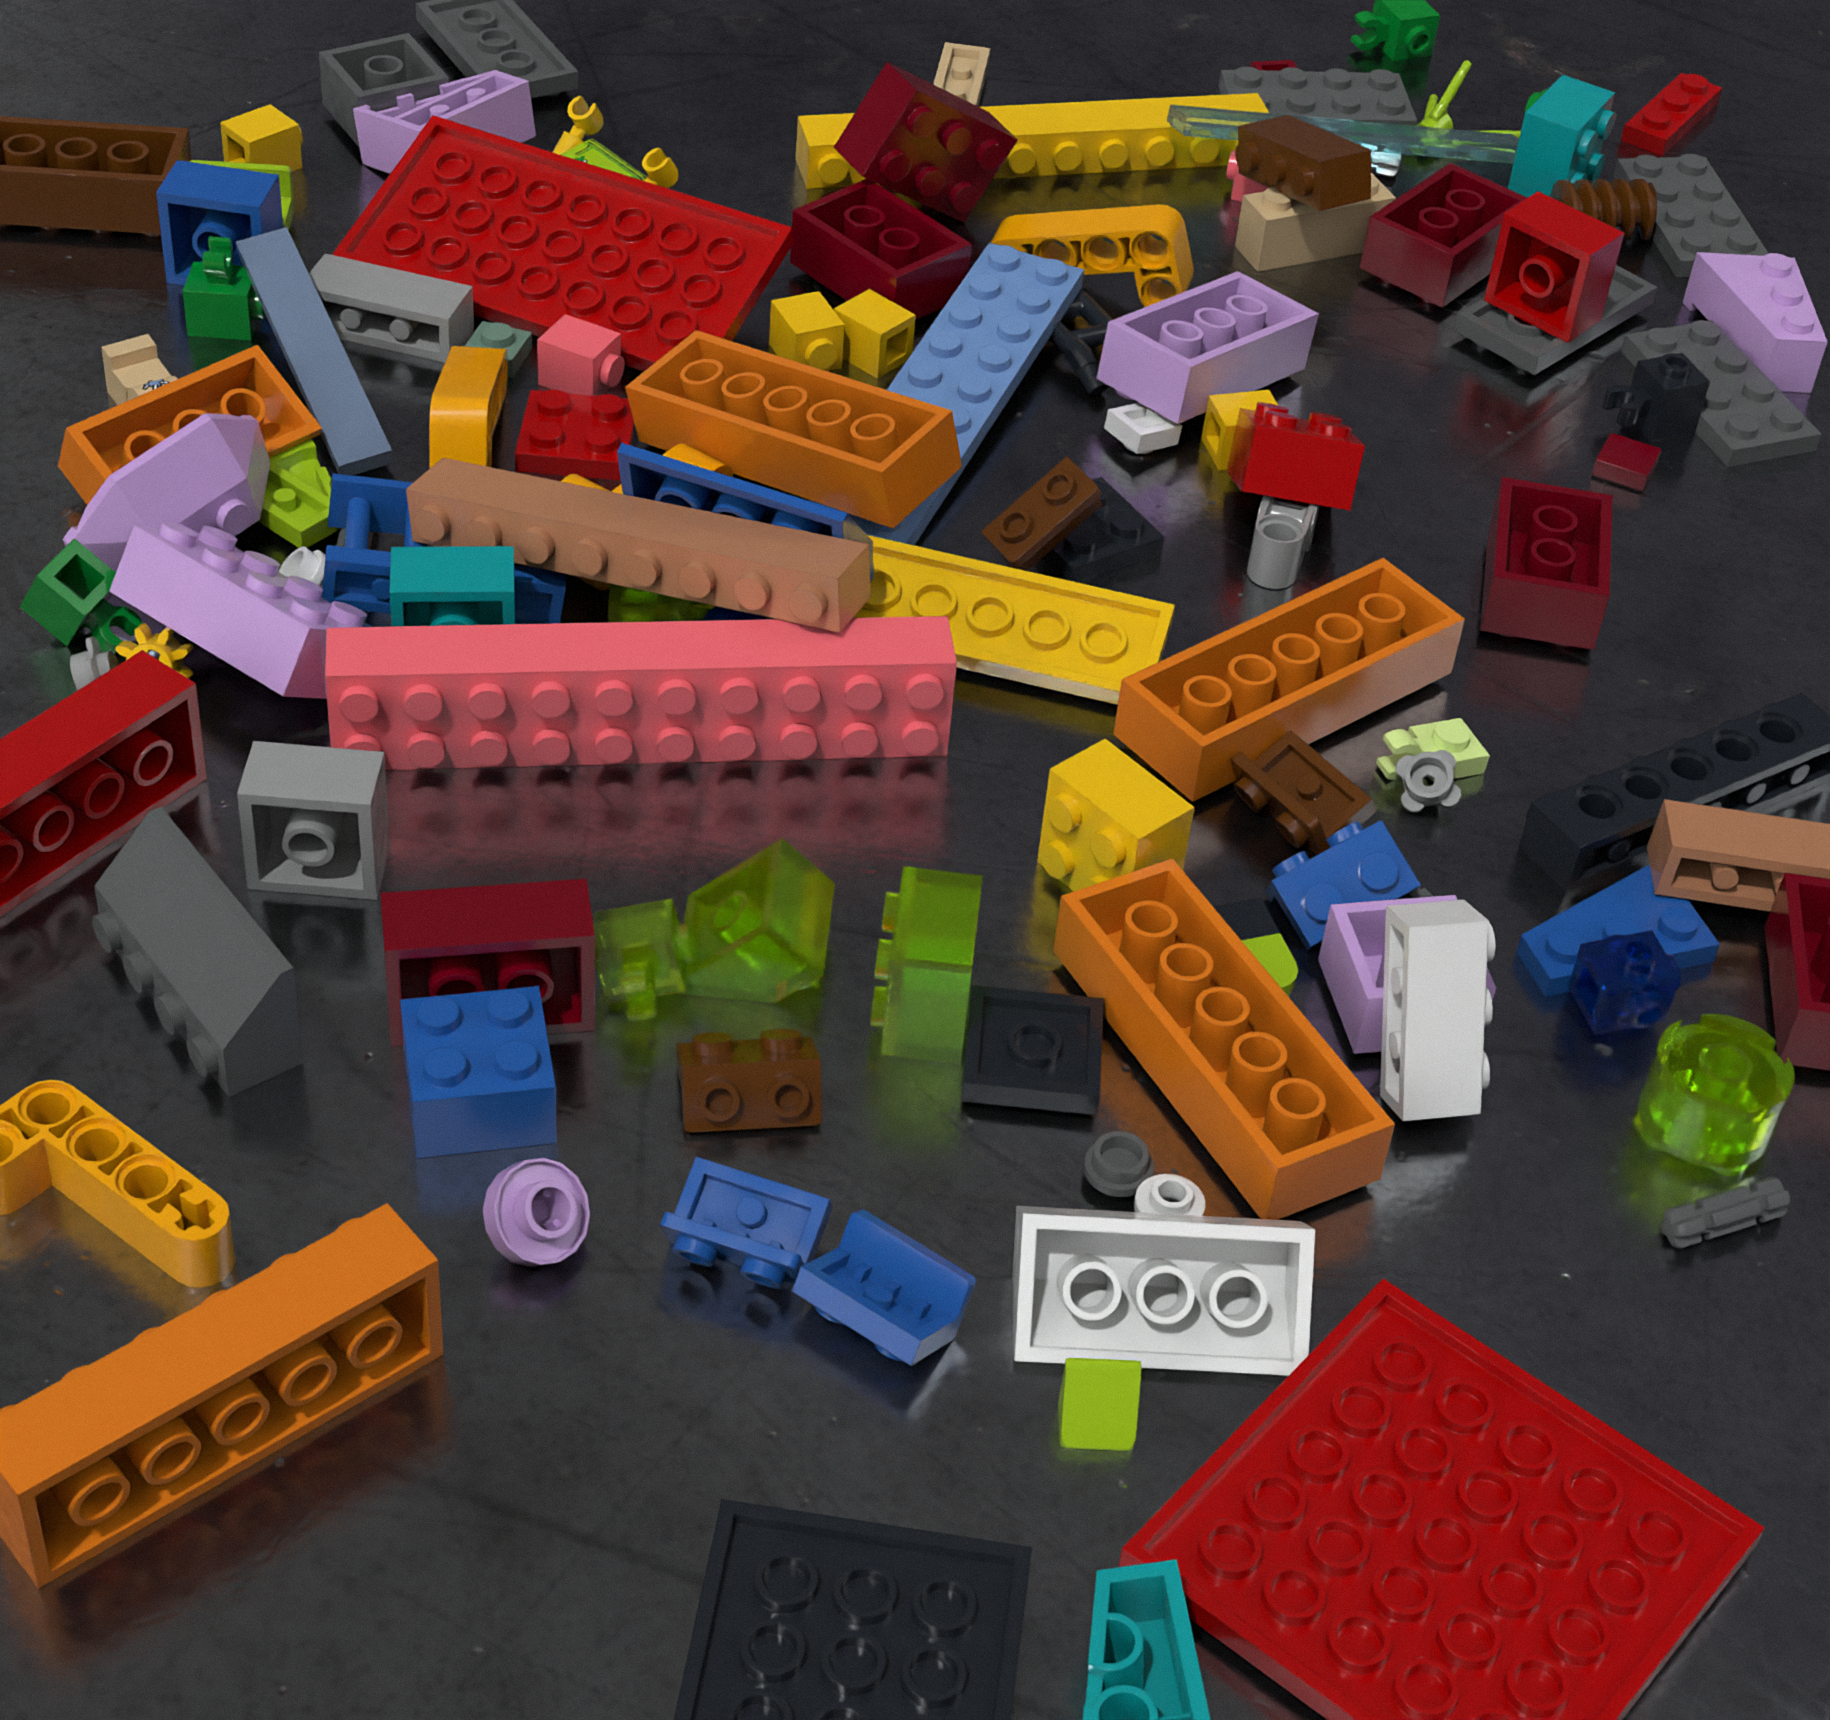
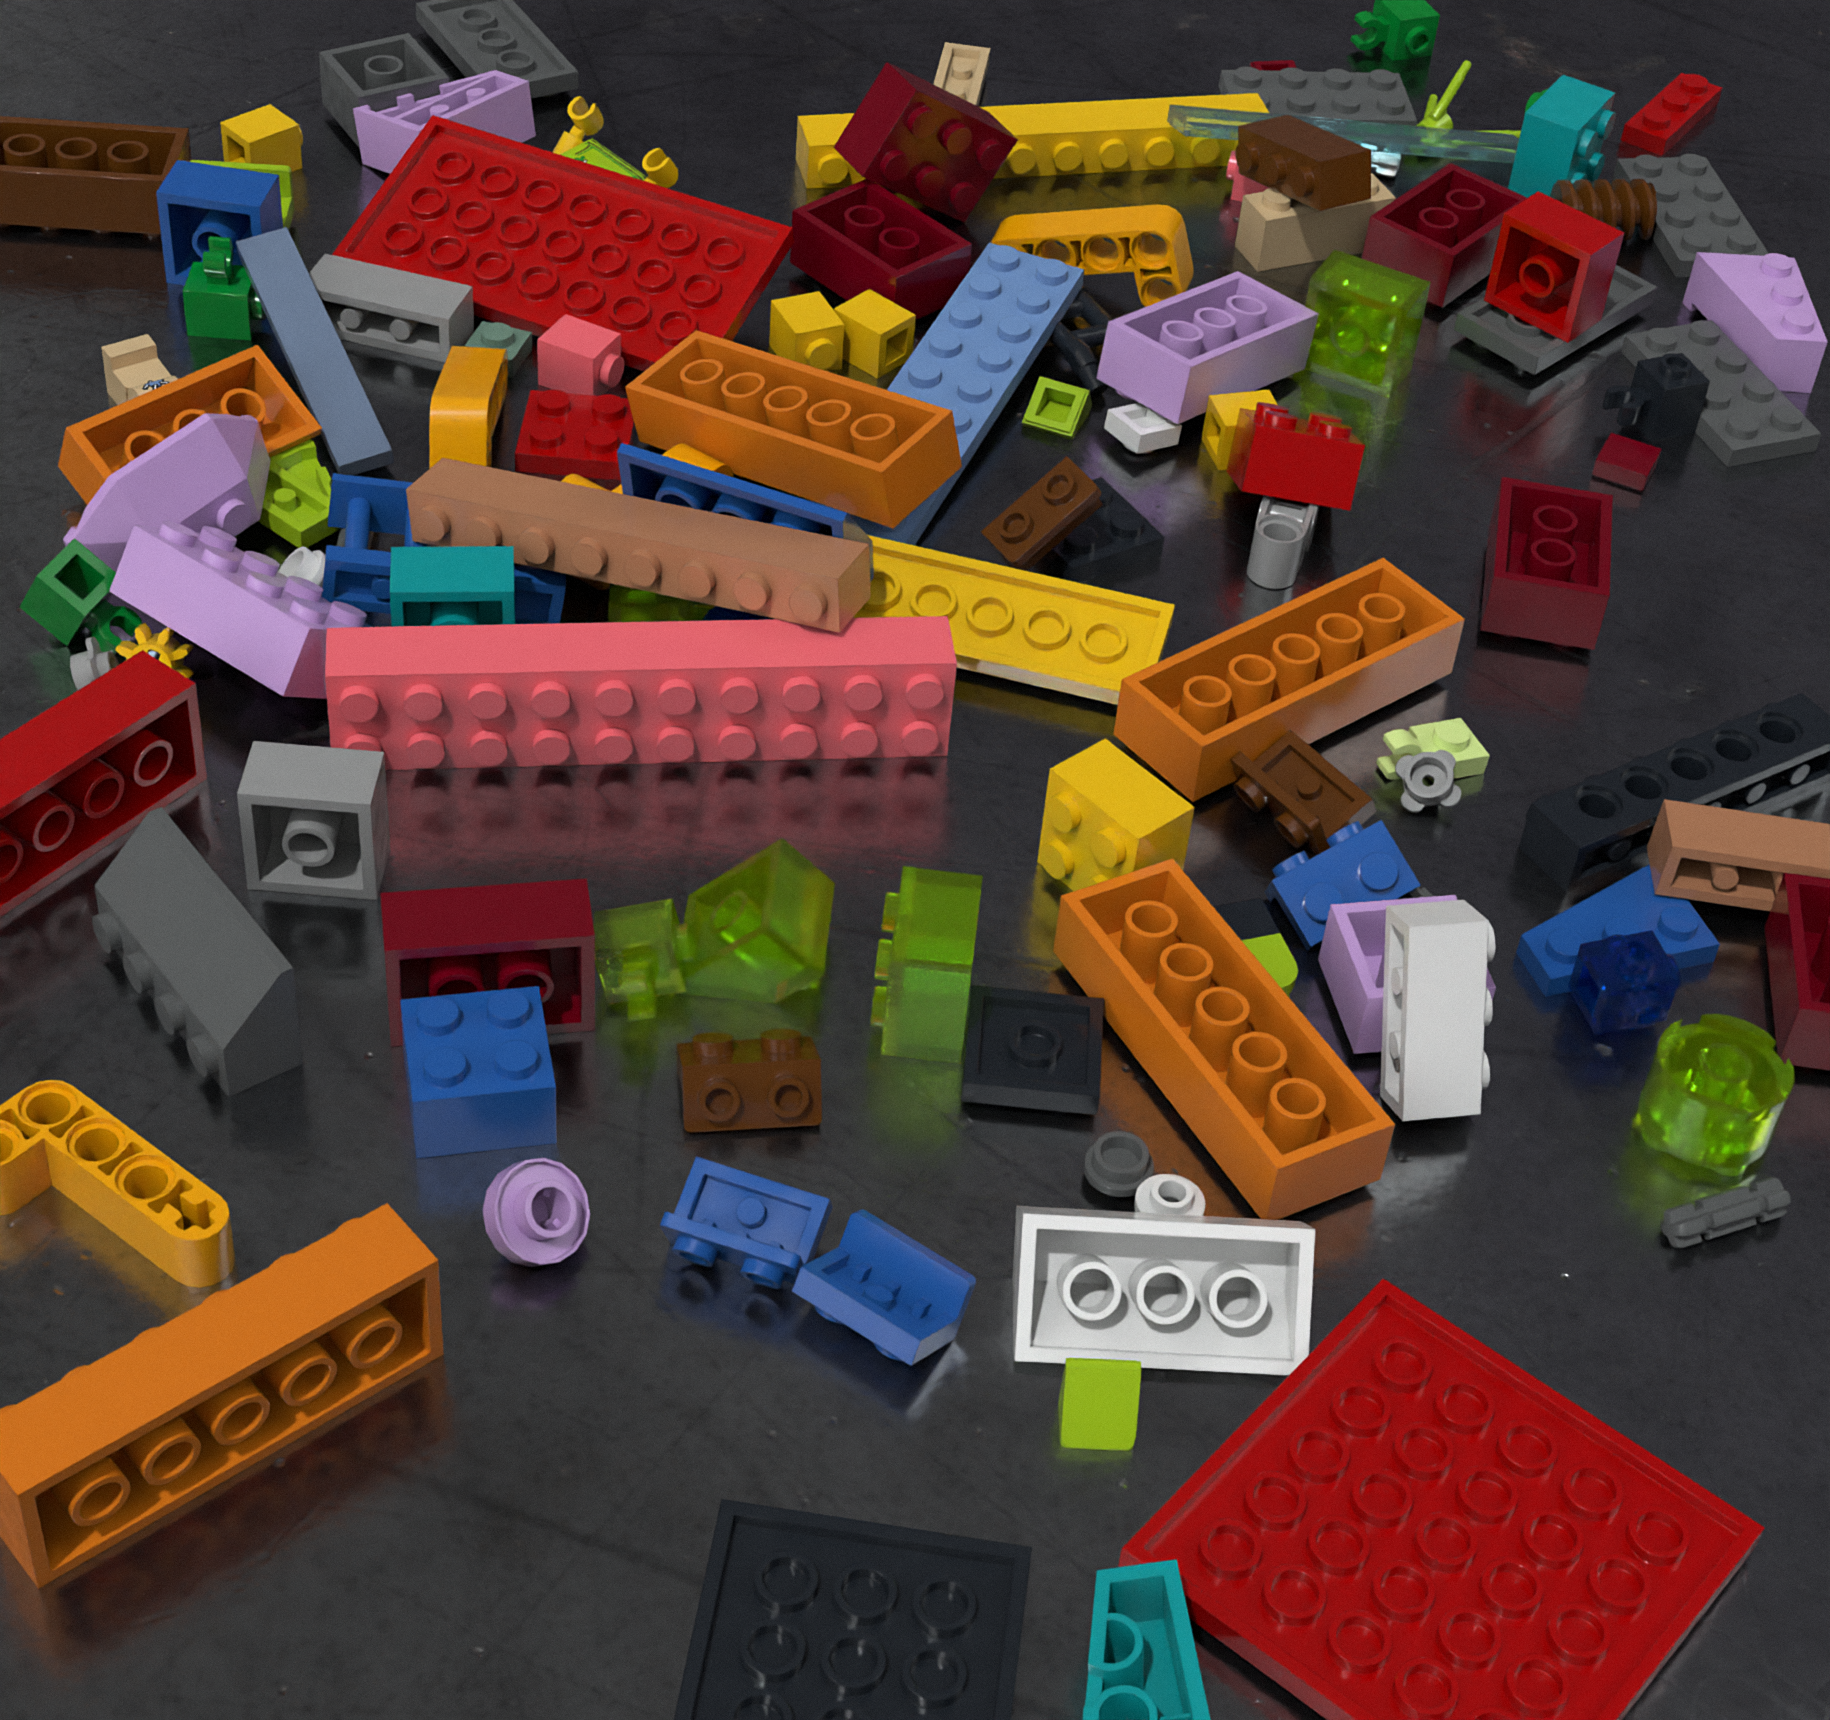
(1057, 408): none -> lime slope
(1364, 322): none -> clear neon green brick

